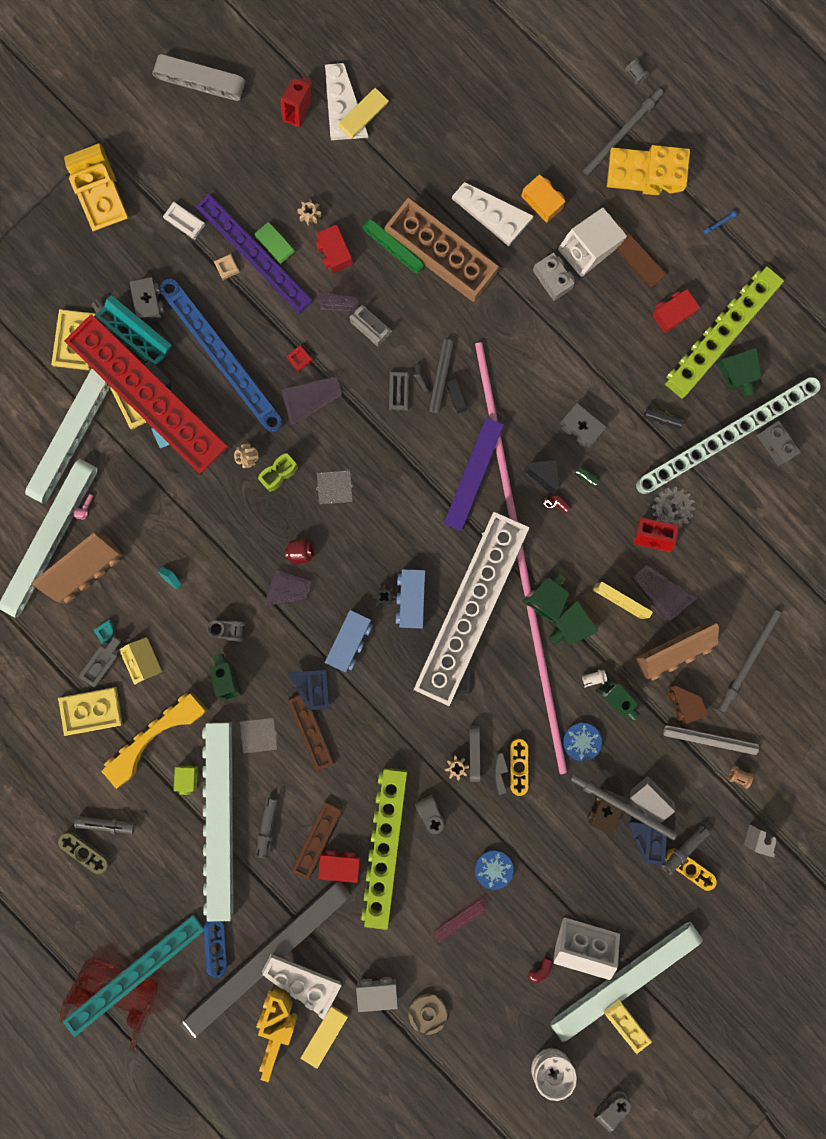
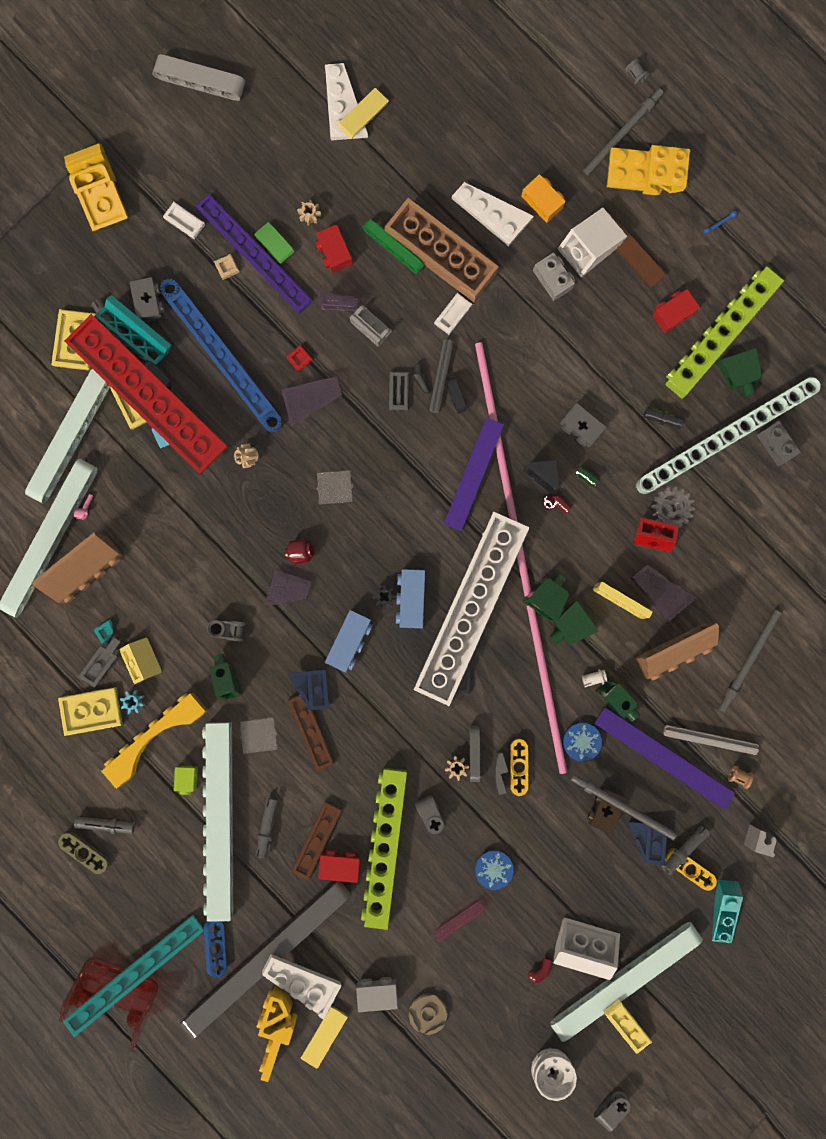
(128, 705): none -> medium azure gear
(169, 577): teal tile -> none
(273, 476): lime brick -> none
(296, 101): red torso -> none
(453, 313): none -> white tile
(652, 800): light grey brick -> none
(664, 758): none -> dark purple tile
(688, 705): reddish brown slope -> none
(726, 910): none -> teal slope

